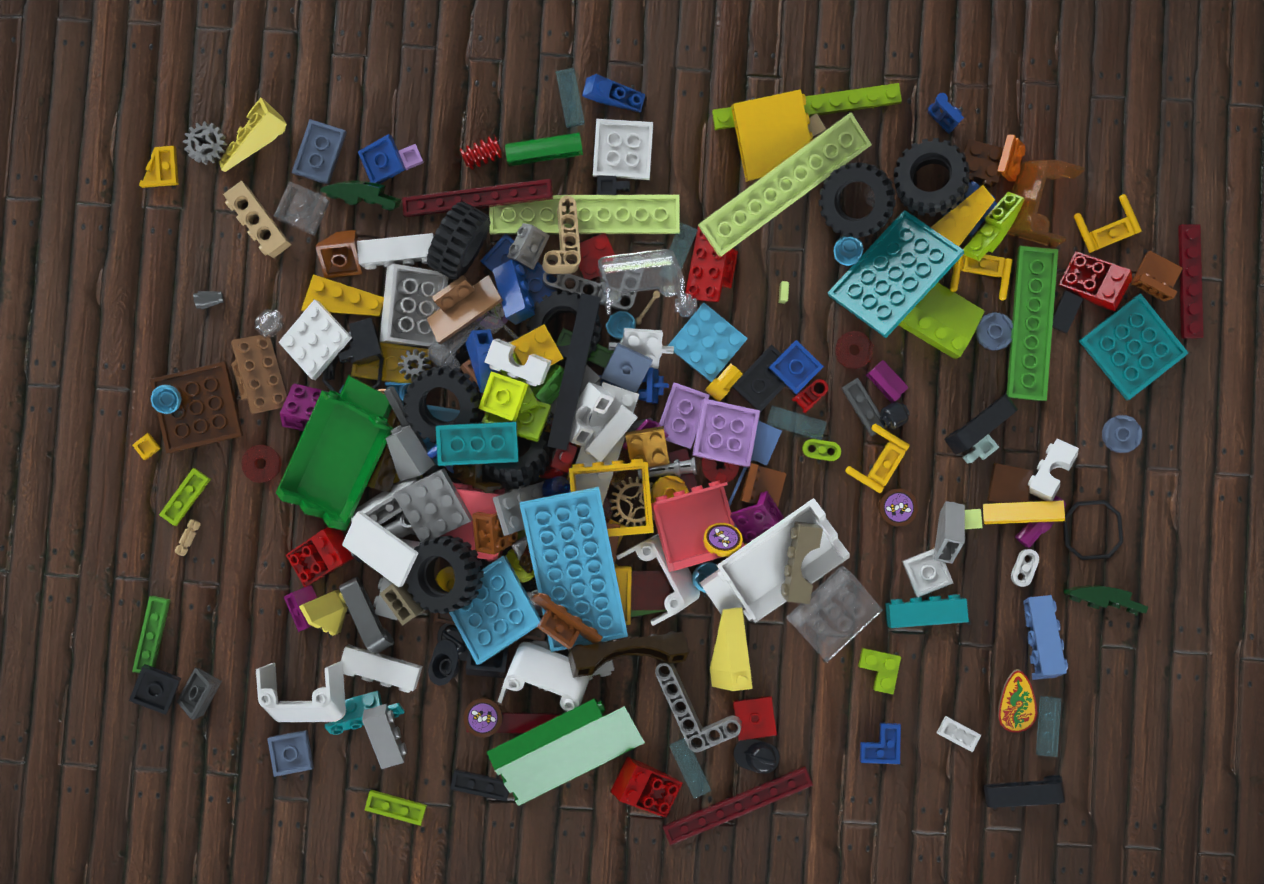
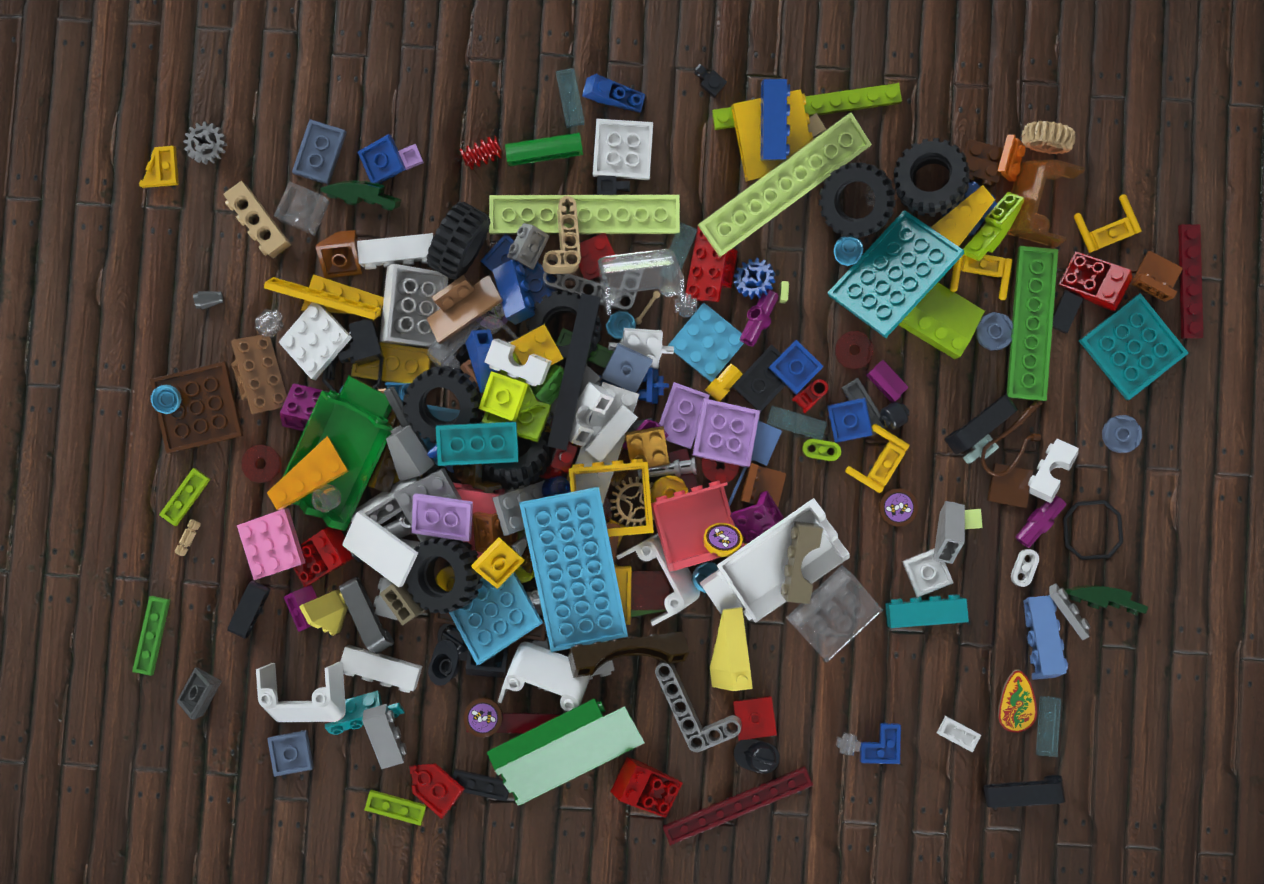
(146, 446): yellow tile -> none
(155, 689): black plate -> none
(248, 609): none -> black beam
(260, 130): light yellow wedge -> none
(271, 544): none -> bright pink plate
(312, 472): none -> light orange wedge
(322, 298): none -> yellow tile
(326, 498): none -> clear head
(413, 373): light grey gear -> none
(435, 787): none -> red tile
(442, 517): none -> lavender plate
(478, 197): dark red tile -> none
(497, 563): none -> yellow plate
(561, 624): dark orange bracket -> none
(690, 768): clear light blue tile -> none
(712, 82): none -> black plate
(759, 318): none -> magenta piece
(761, 271): none -> blue gear
(774, 119): none -> blue brick
(848, 744): none -> clear gear
(850, 420): none -> blue plate
(886, 667): lime plate -> none
(949, 117): blue plate -> none
(1024, 512): yellow tile -> none
(1034, 437): none -> reddish brown piece
(1048, 137): none -> tan gear
(1069, 610): none -> light grey plate

